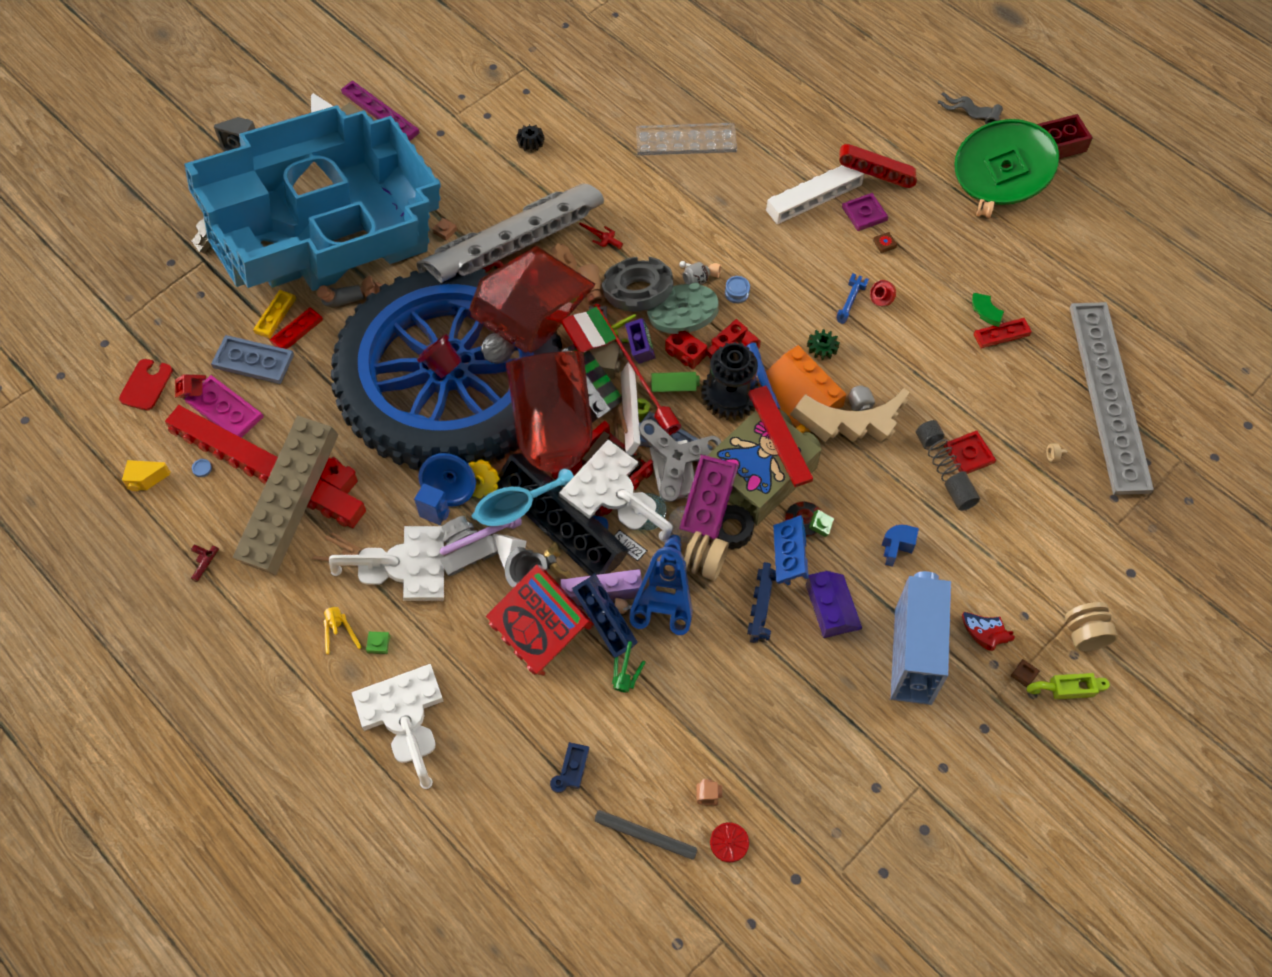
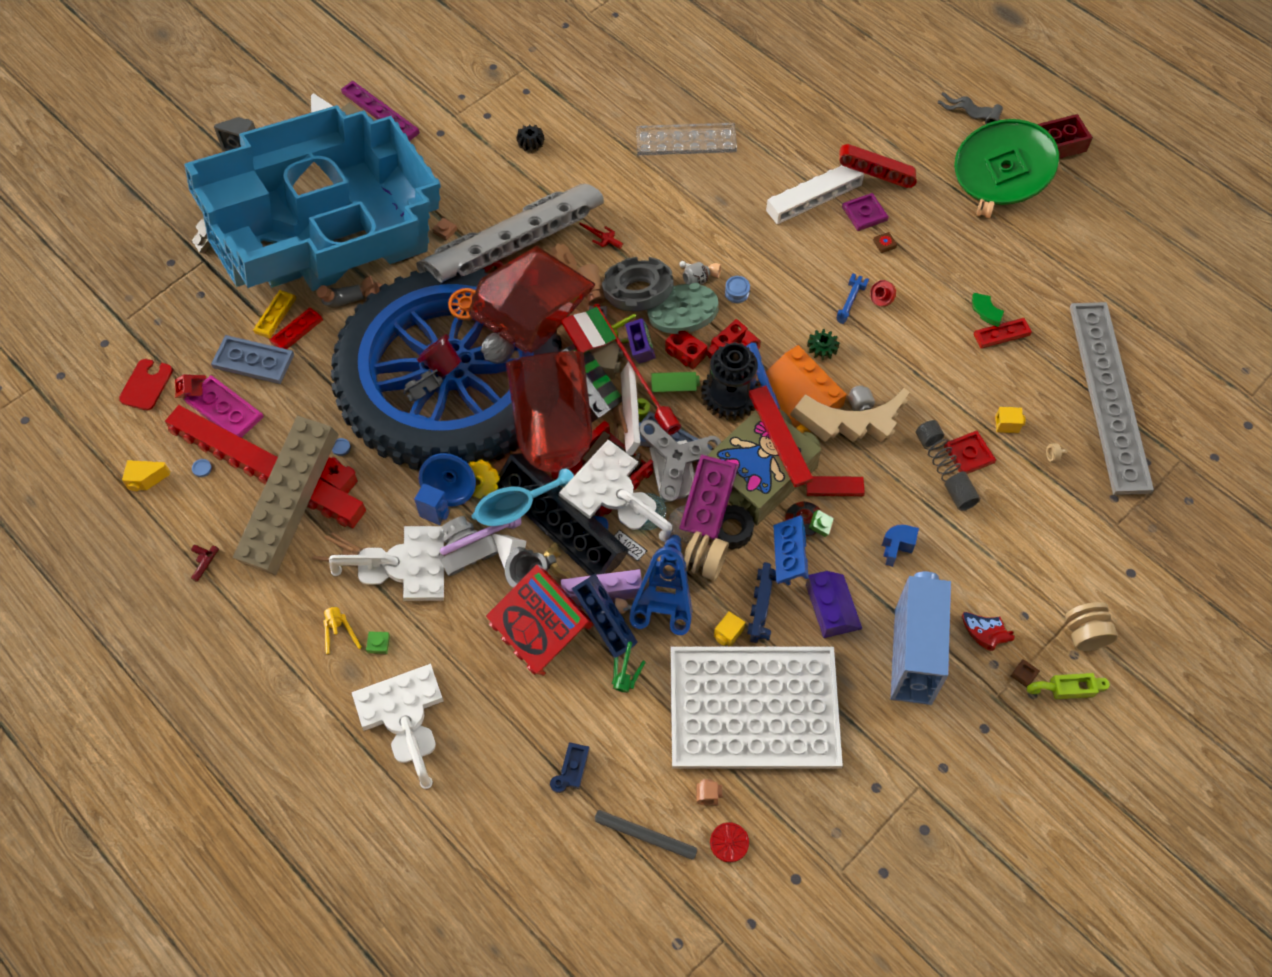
(341, 447): none -> medium blue piece
(428, 380): none -> dark grey hinge
(463, 303): none -> orange wheel
(729, 629): none -> yellow brick
(754, 708): none -> white plate
(836, 486): none -> red tile
(1009, 420): none -> yellow brick

